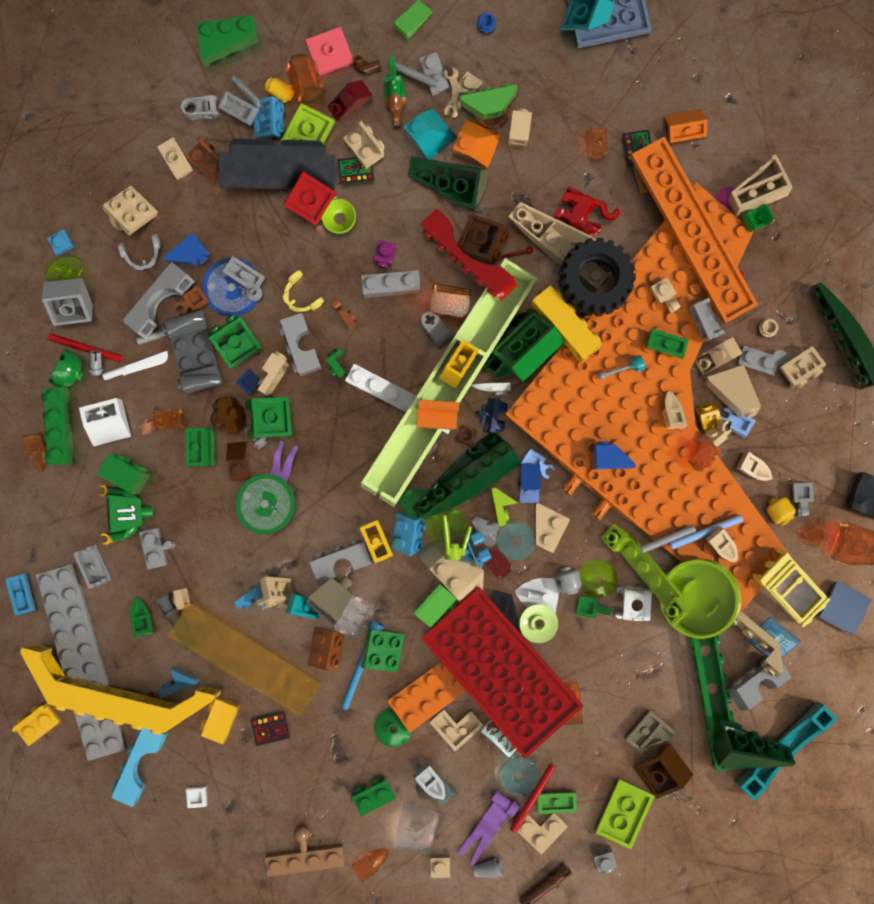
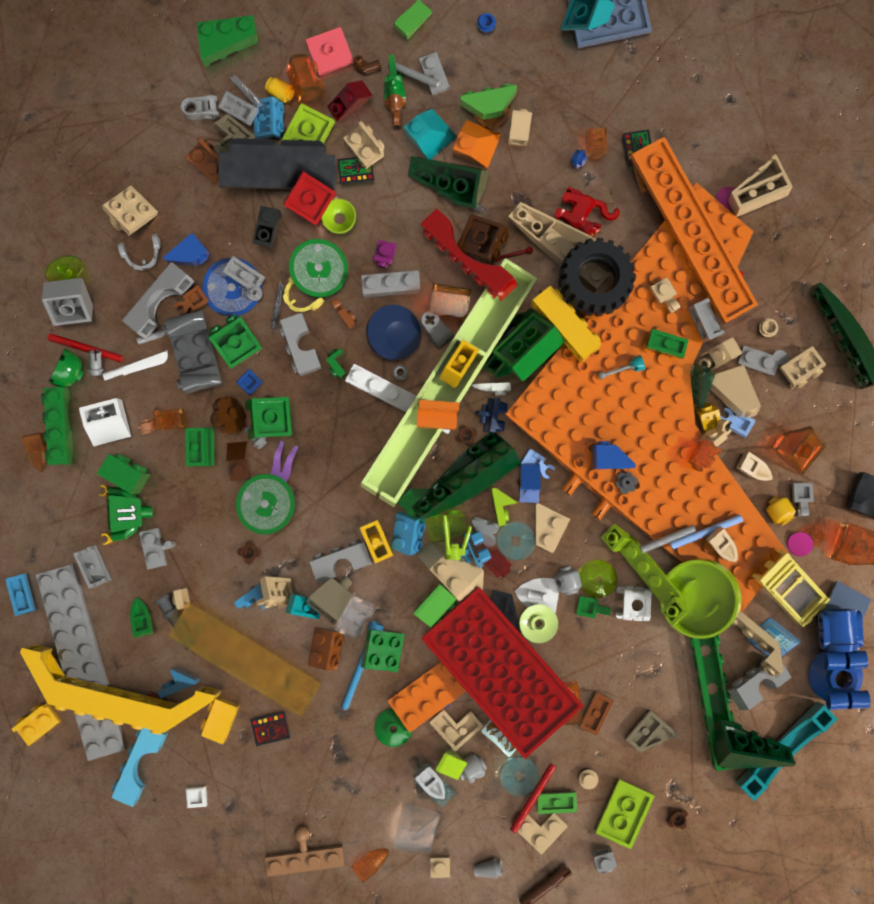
(60, 242): dark azure plate -> none
(175, 158): tan plate -> none
(230, 129): none -> dark tan plate
(248, 557): none -> reddish brown plate
(267, 226): none -> pearl dark grey slope
(275, 367): tan plate -> none
(279, 295): none -> light grey piece
(318, 267): none -> green piece
(373, 795): green bracket -> none
(393, 332): none -> dark blue piece
(400, 368): none -> light grey pin
(451, 765): none -> lime slope
(456, 93): tan piece -> none
(469, 83): tan plate -> none
(474, 769): none -> light grey head
(490, 823): medium lavender flag -> none
(579, 158): none -> blue plate
(588, 779): none -> tan plate
(596, 713): none -> dark orange plate
(621, 483): none -> dark grey plant
(664, 771): reddish brown slope -> none
(673, 412): tan plate -> none
(681, 823): none -> reddish brown plate
(686, 125): orange panel -> none
(701, 382): none -> clear green slope
(758, 218): green bracket -> none
(799, 448): none -> clear orange slope
(800, 544): none -> dark pink sticker
(841, 638): none -> blue piece

